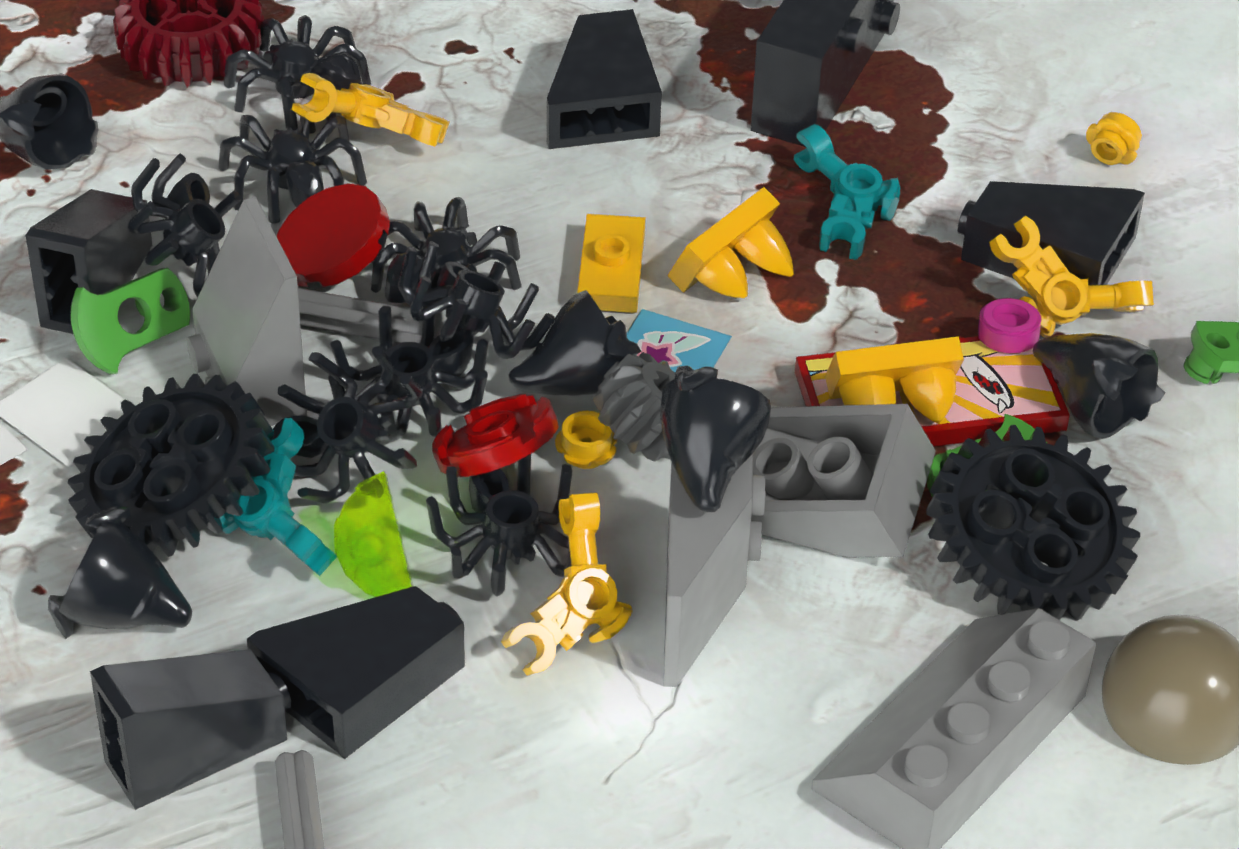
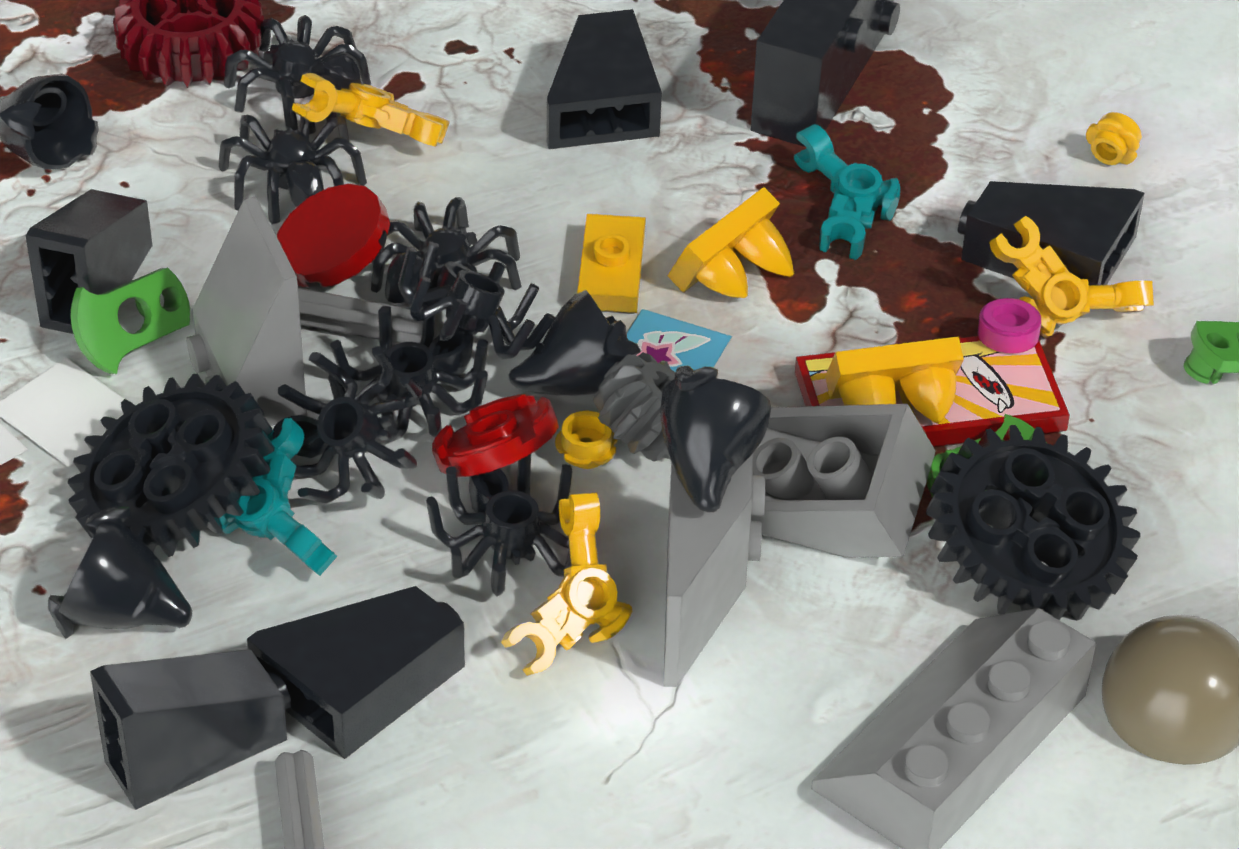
(189, 223): black animal -> none
(370, 539): clear neon green plate -> none
(1102, 379): black hat -> none

